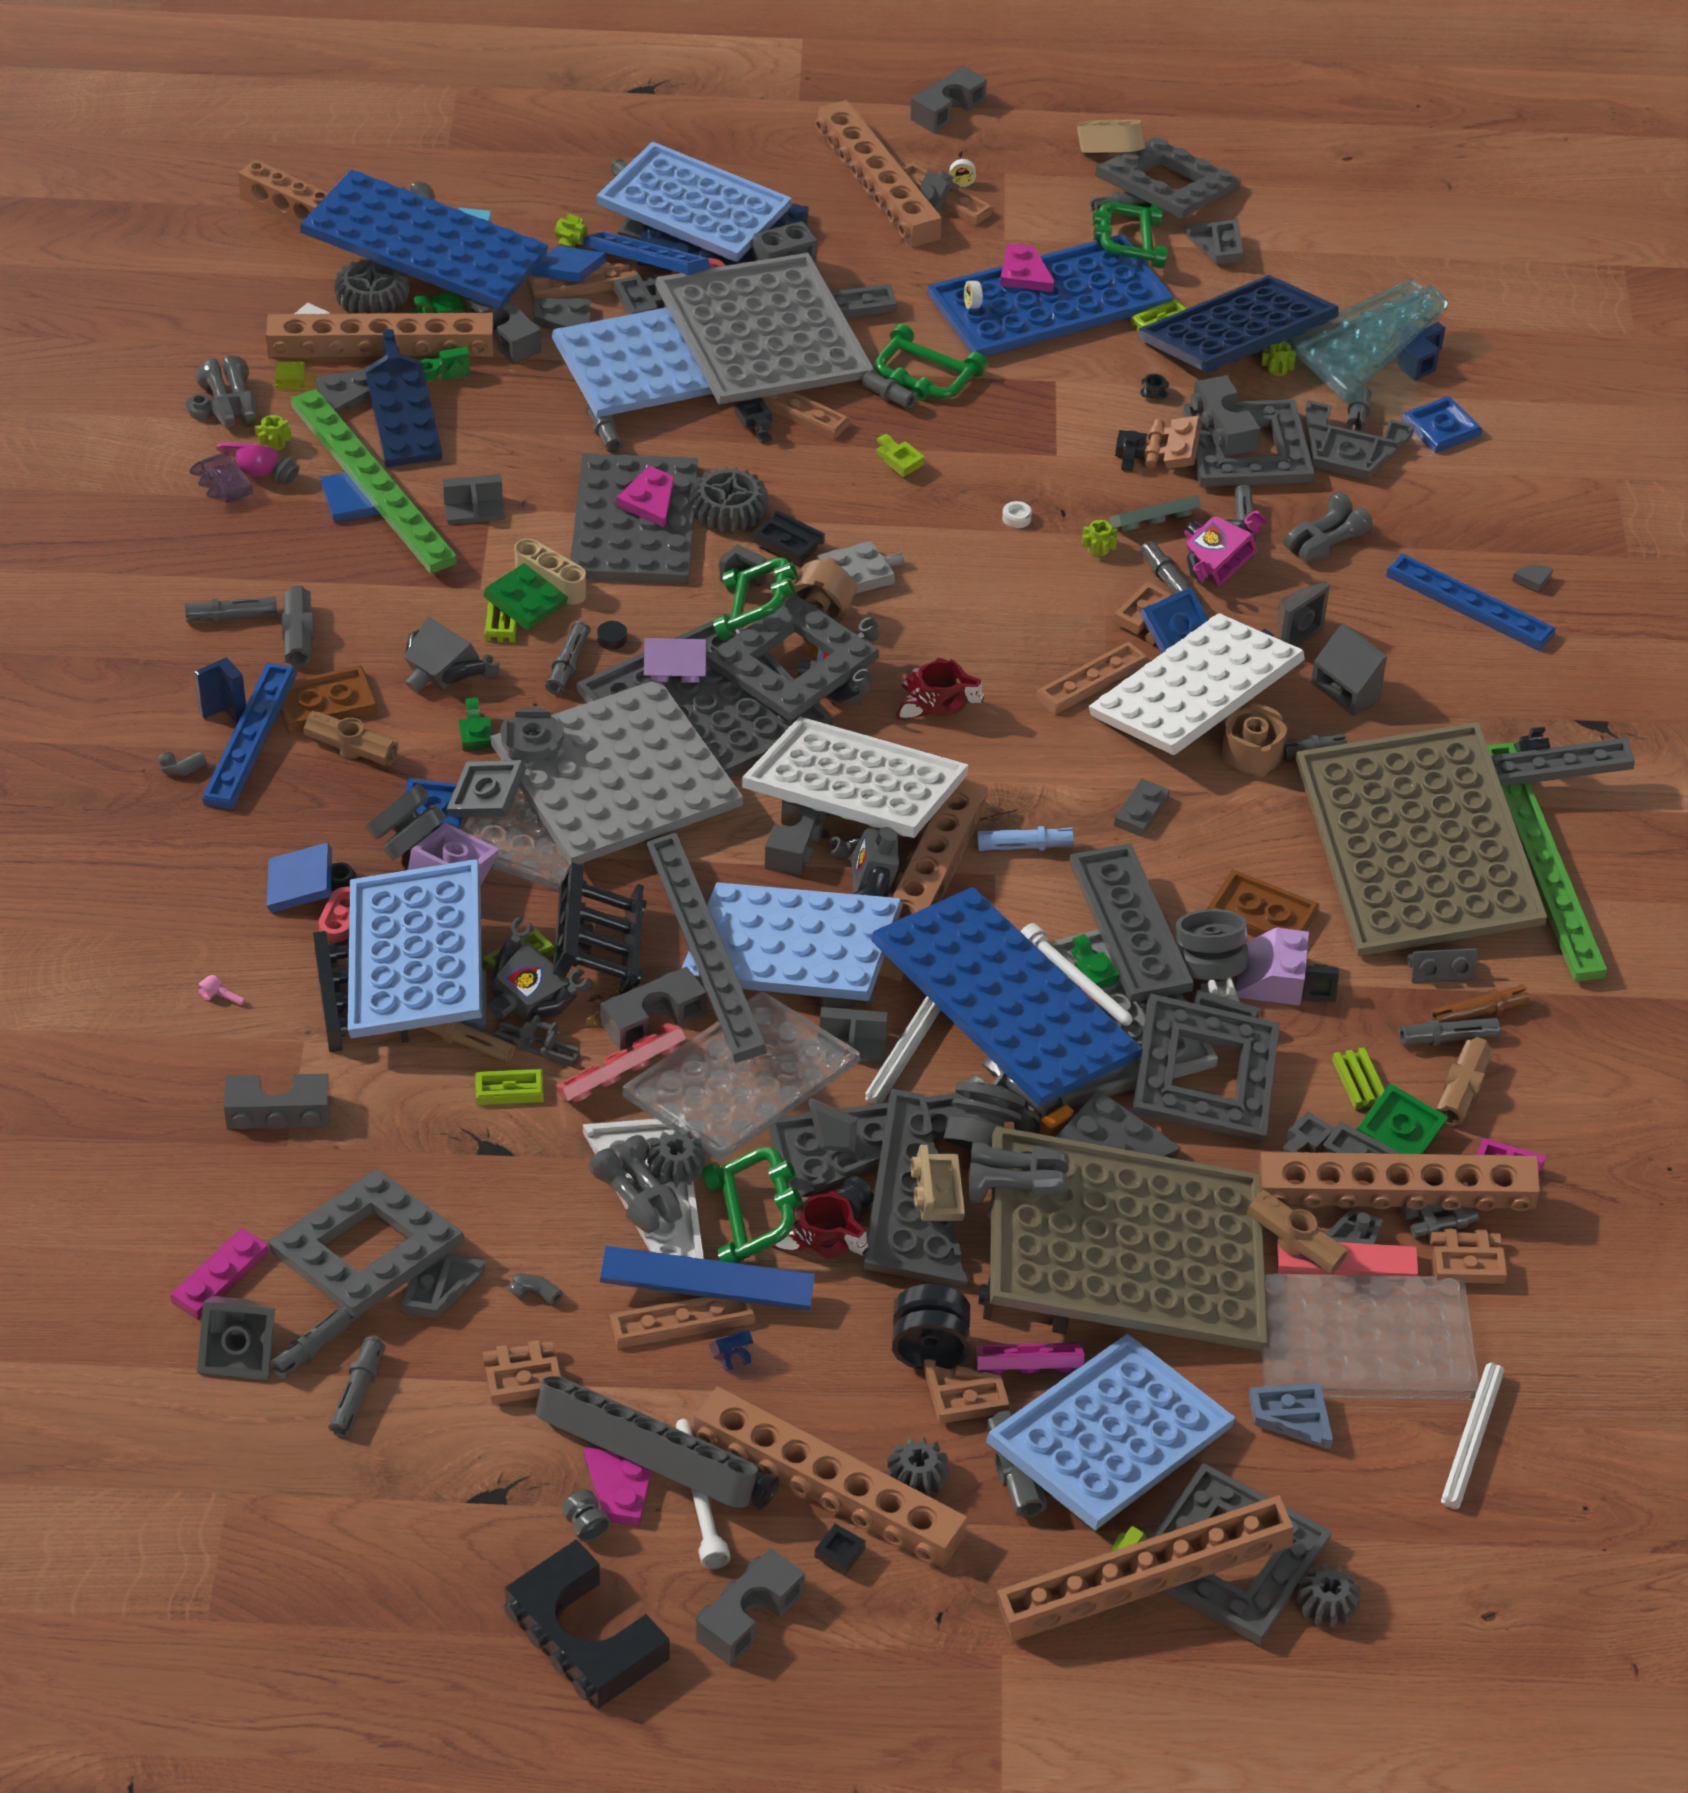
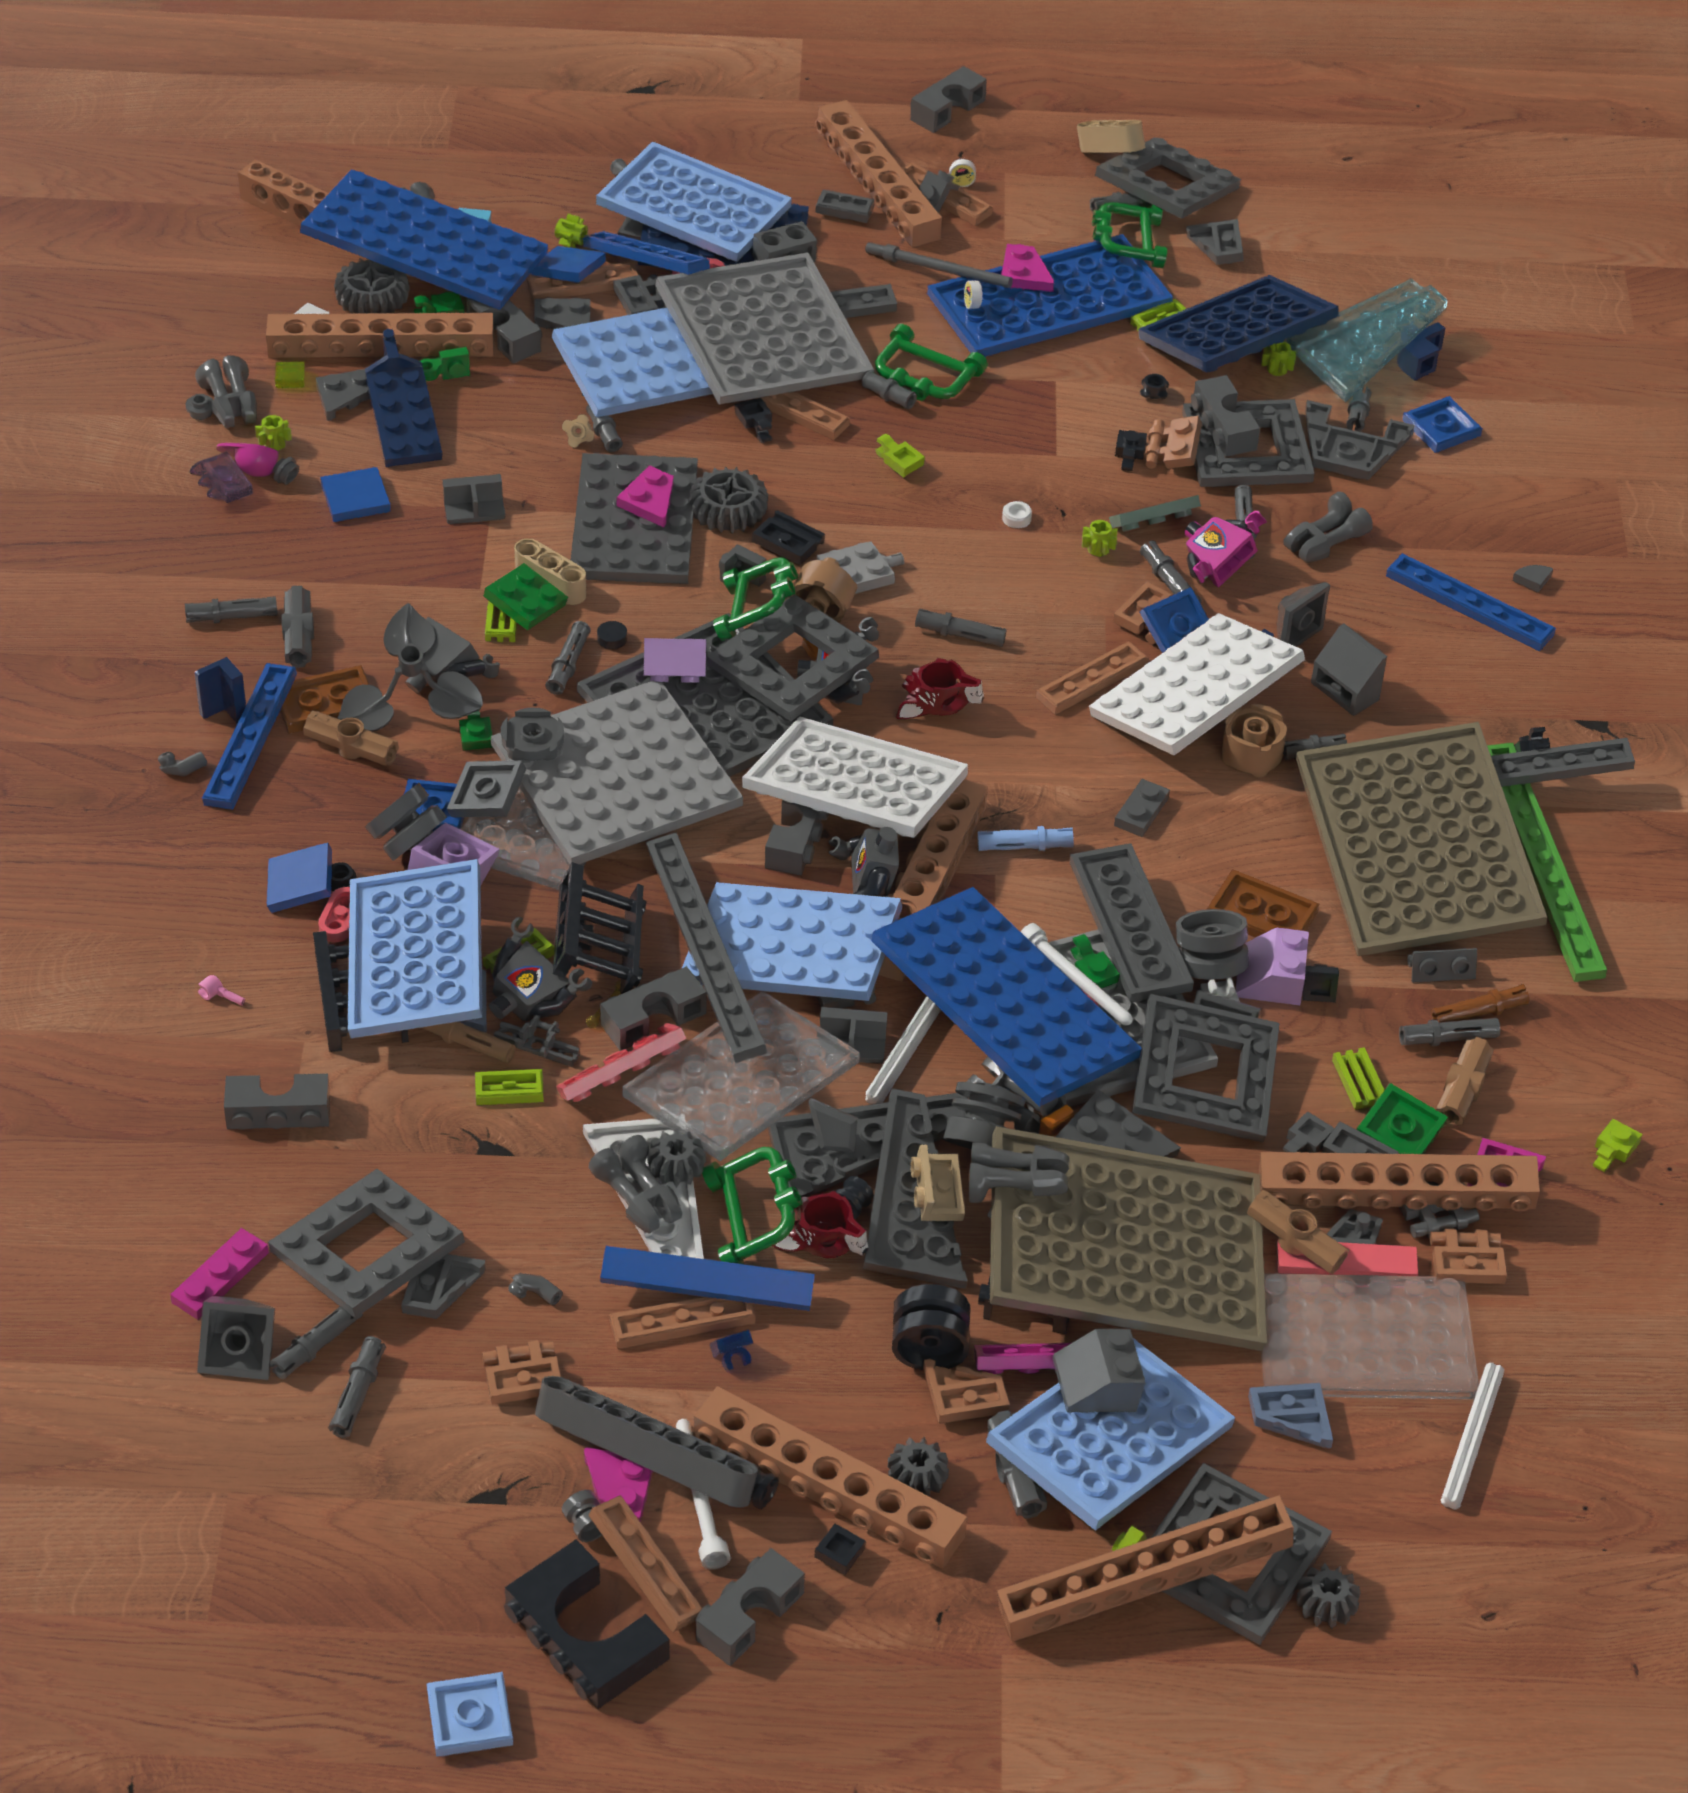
(374, 481): bright green plate -> none
(410, 638): none -> dark grey plant
(469, 1714): none -> light blue plate
(583, 424): none -> tan plate
(646, 1563): none -> nougat tile
(845, 206): none -> dark grey plate
(893, 254): none -> dark grey bar
(960, 627): none -> dark grey pin
(1100, 1372): none -> dark grey slope
(1615, 1142): none -> lime plate

